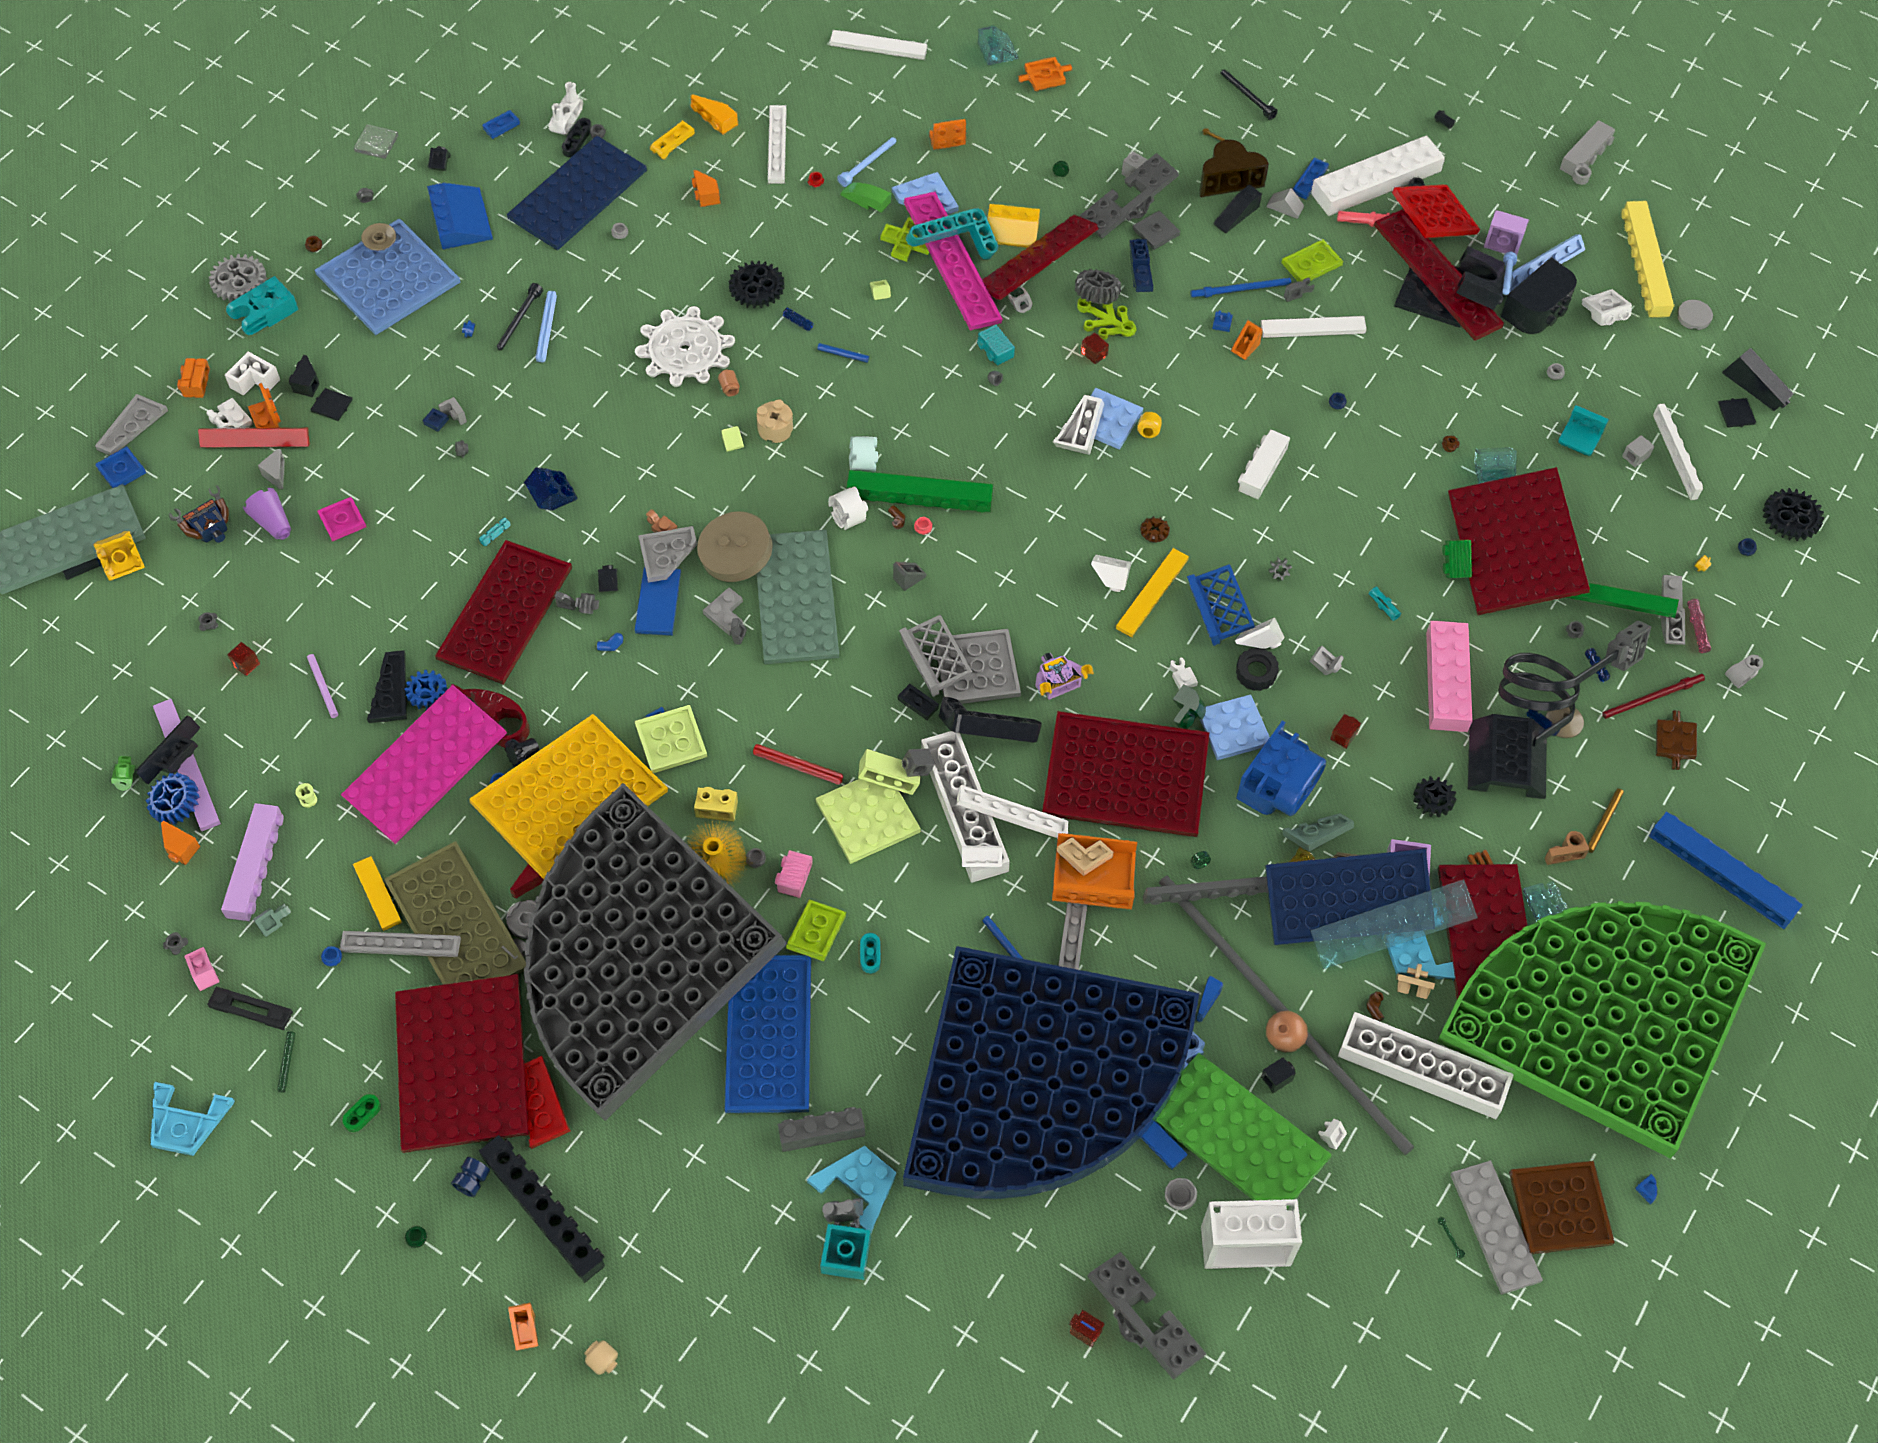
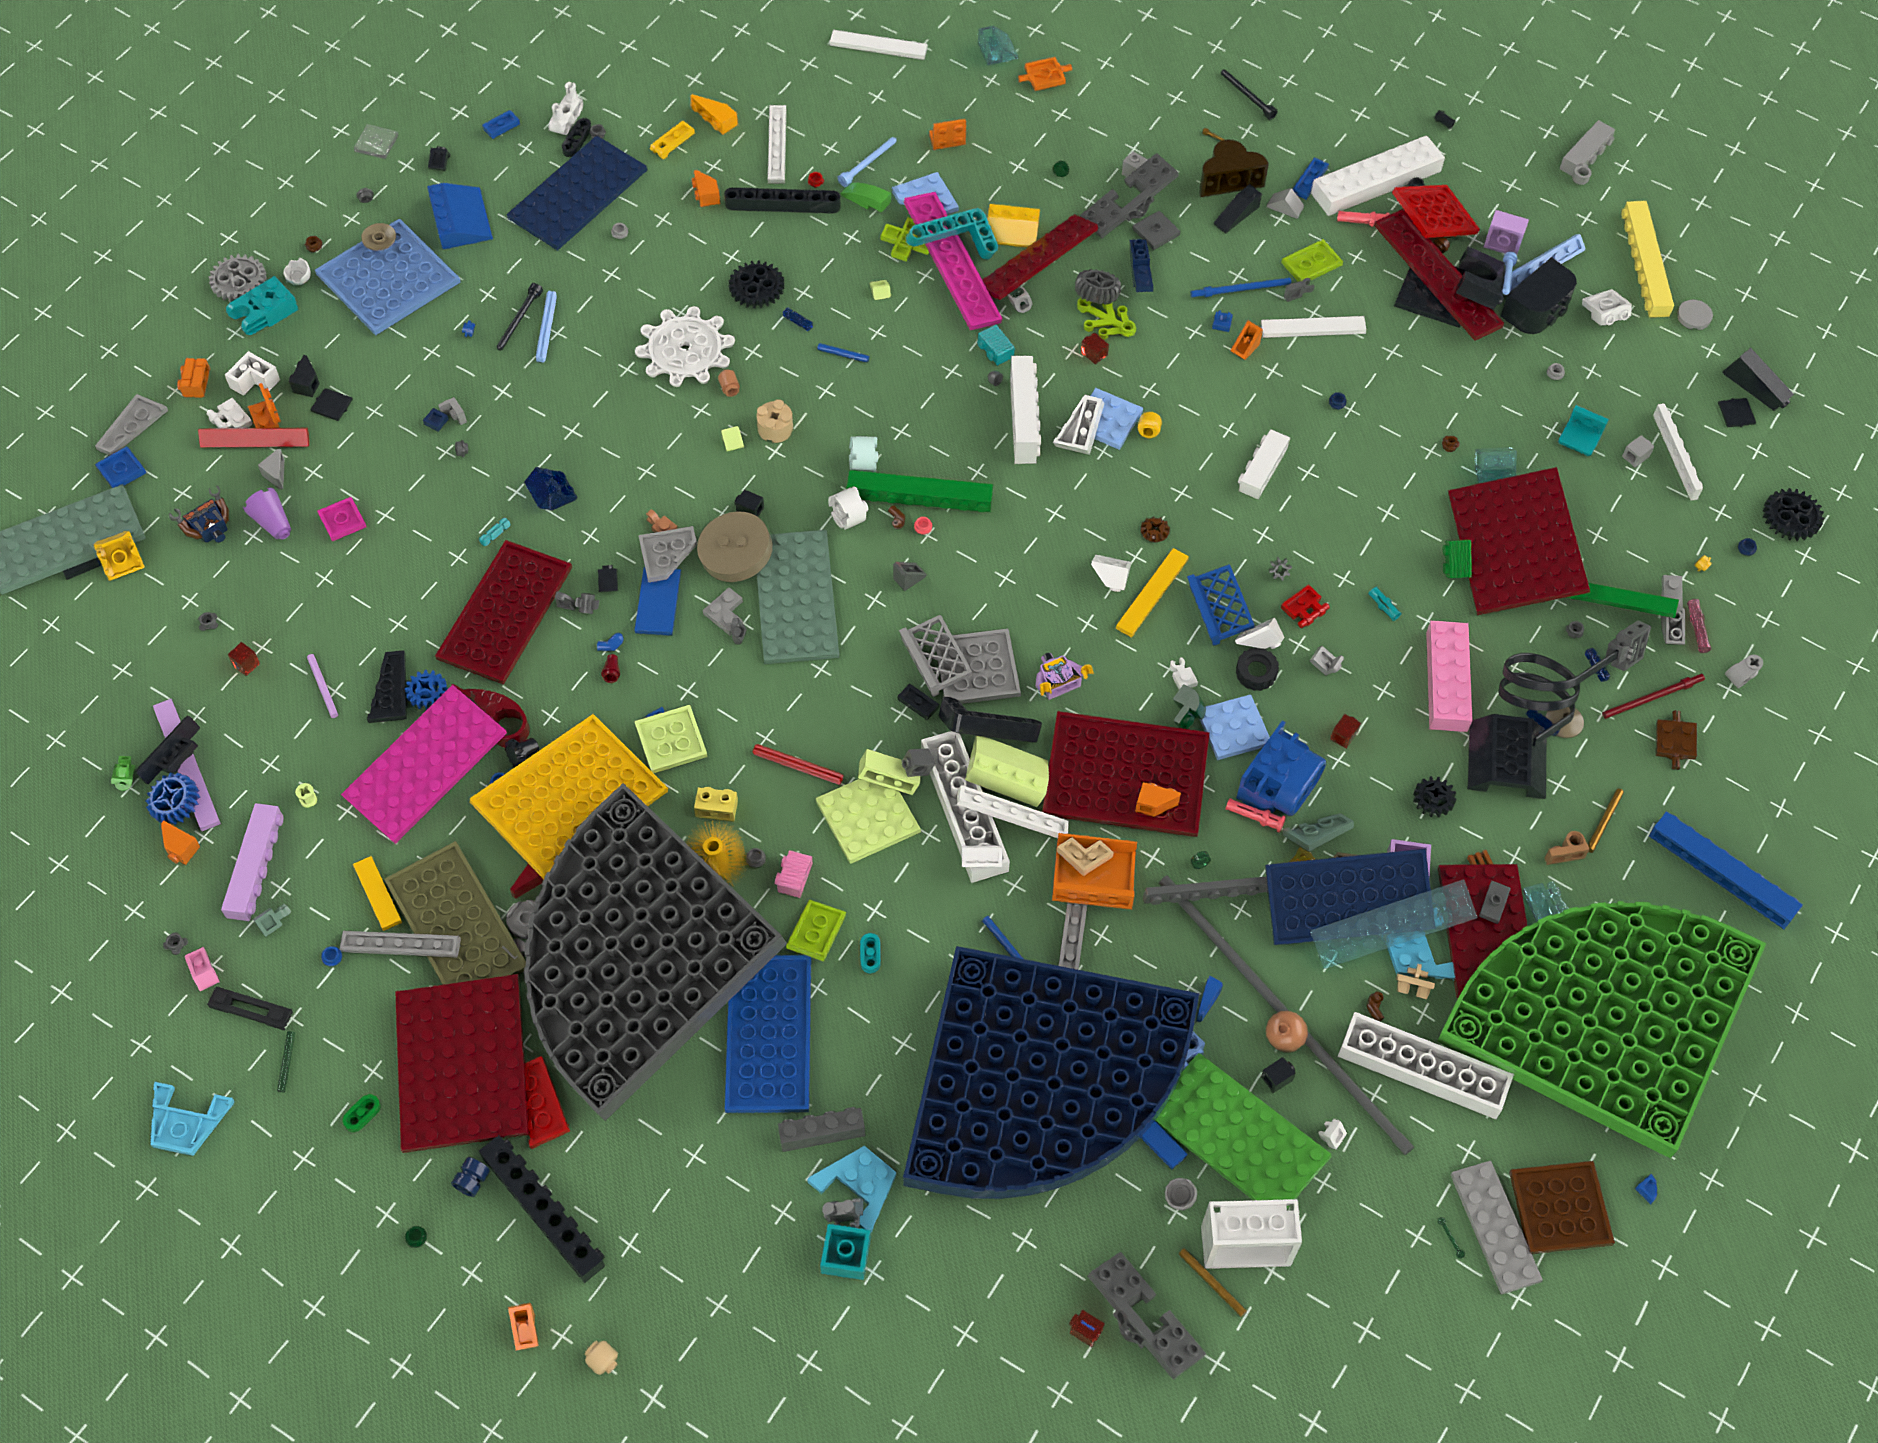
(297, 272): none -> white hair
(611, 669): none -> dark red cone
(749, 503): none -> black brick
(782, 200): none -> black beam
(1008, 771): none -> yellowish green slope
(1025, 409): none -> white brick
(1156, 800): none -> orange slope
(1225, 1295): none -> pearl gold bar
(1265, 817): none -> coral pin
(1301, 602): none -> red plate
(1442, 244): none -> reddish brown plate
(1494, 902): none -> dark grey plate

